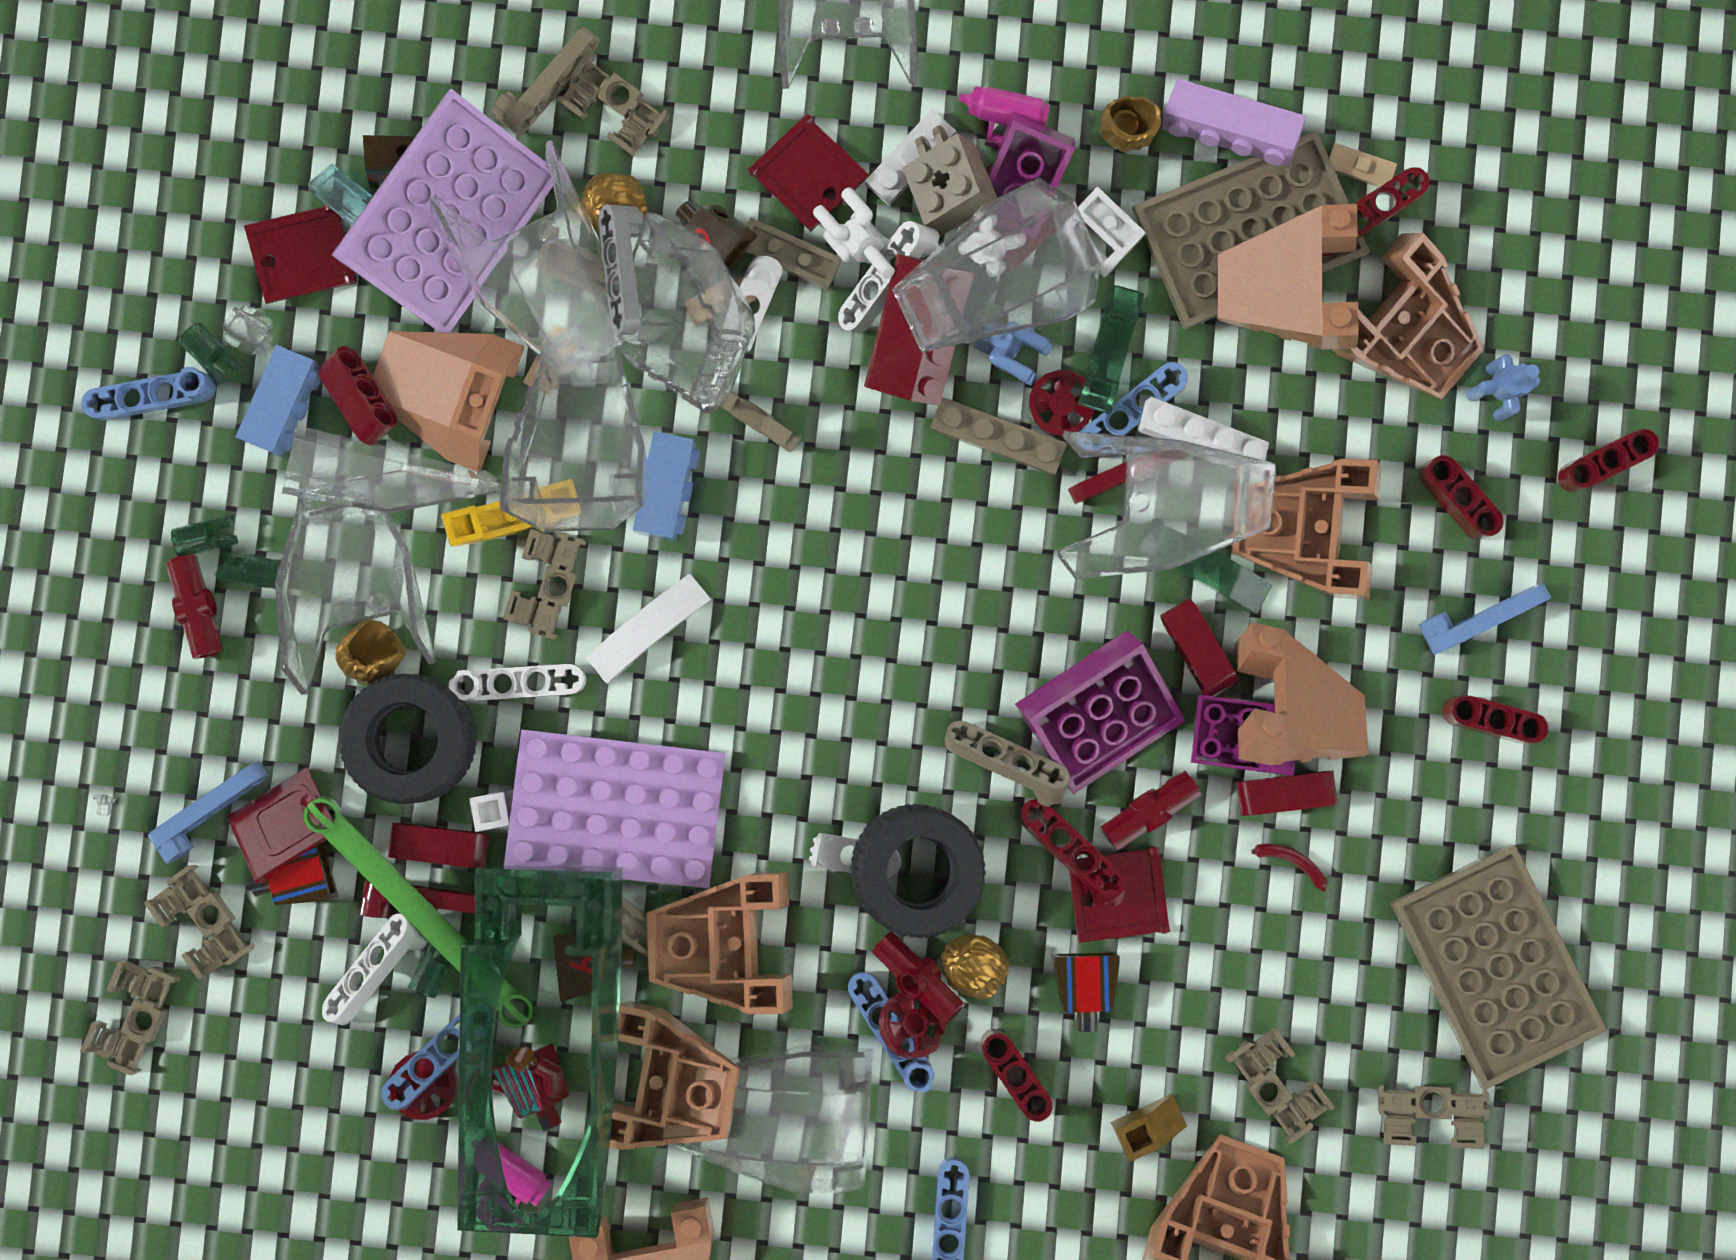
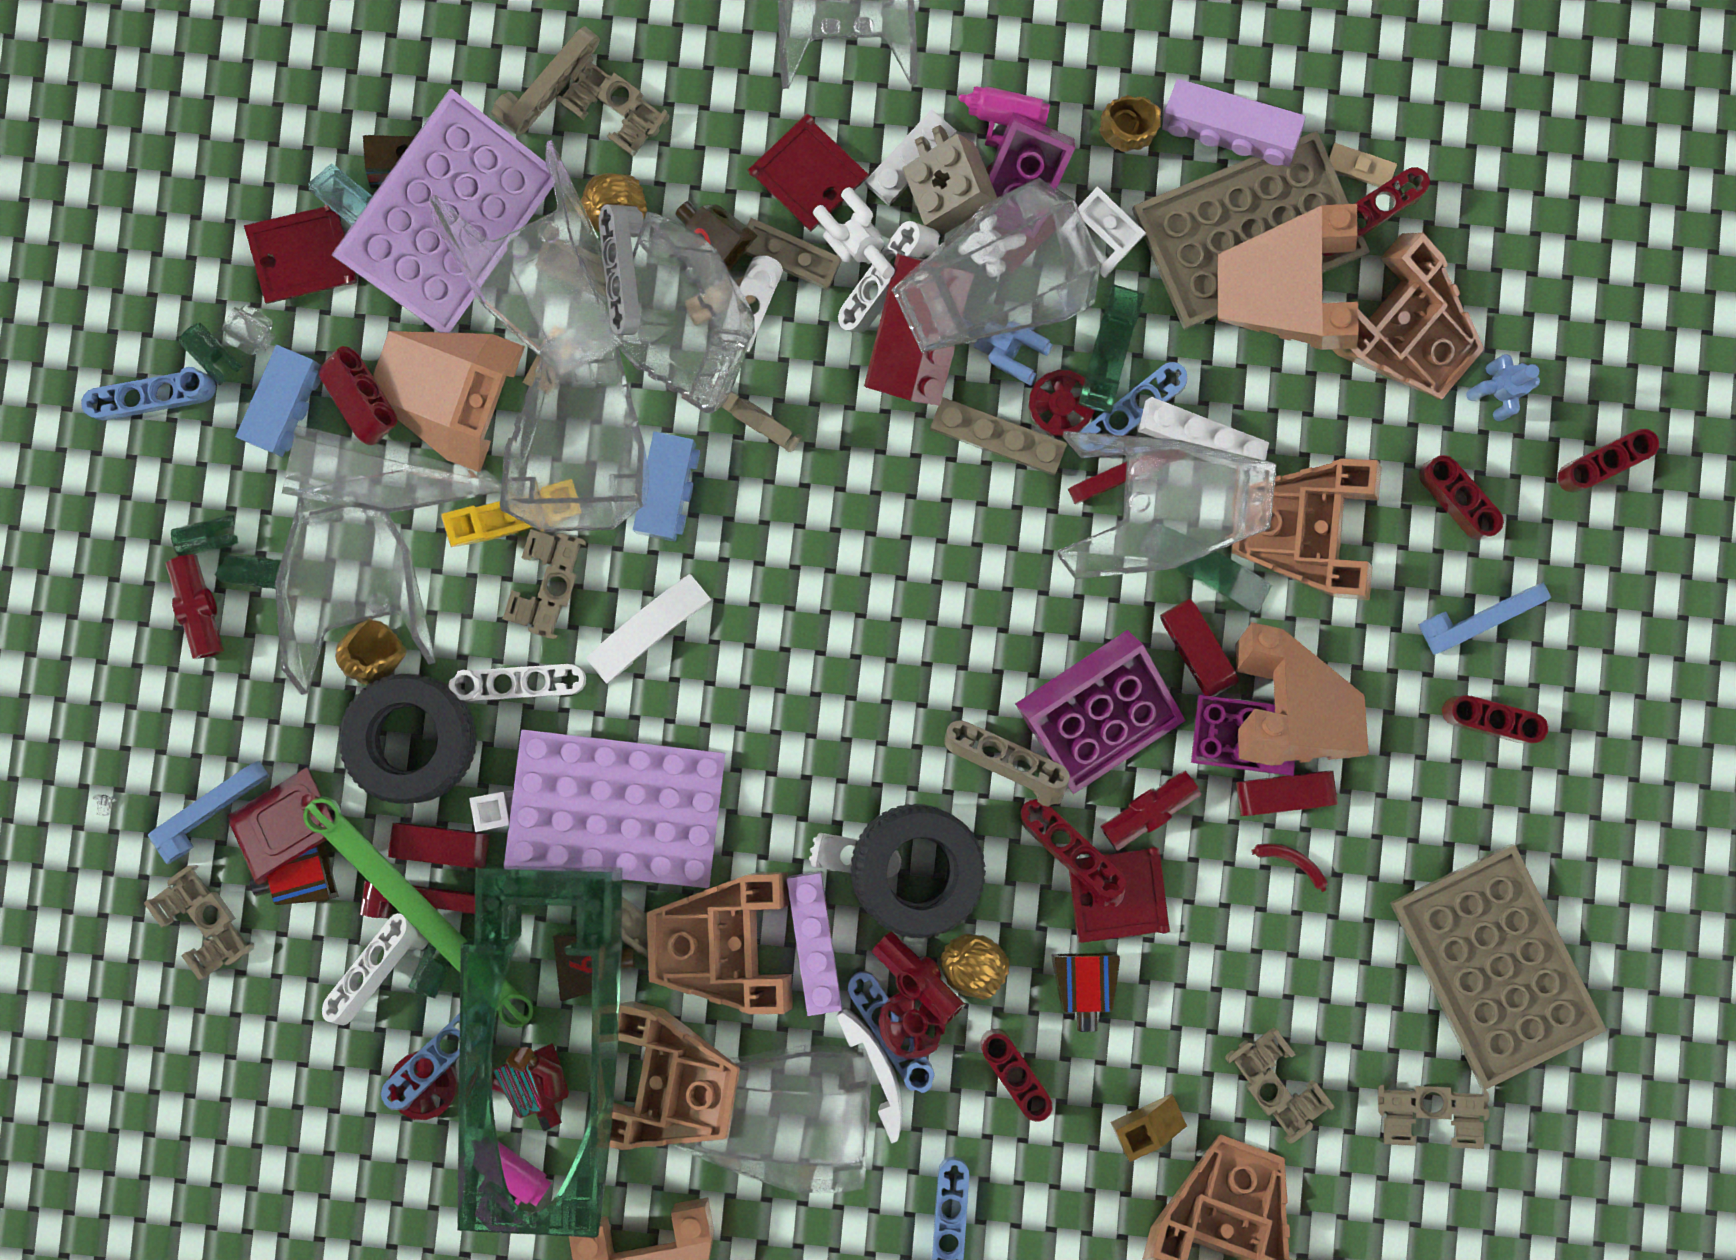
(129, 1047): dark tan piece -> none
(814, 943): none -> lavender brick
(858, 1031): none -> white slope

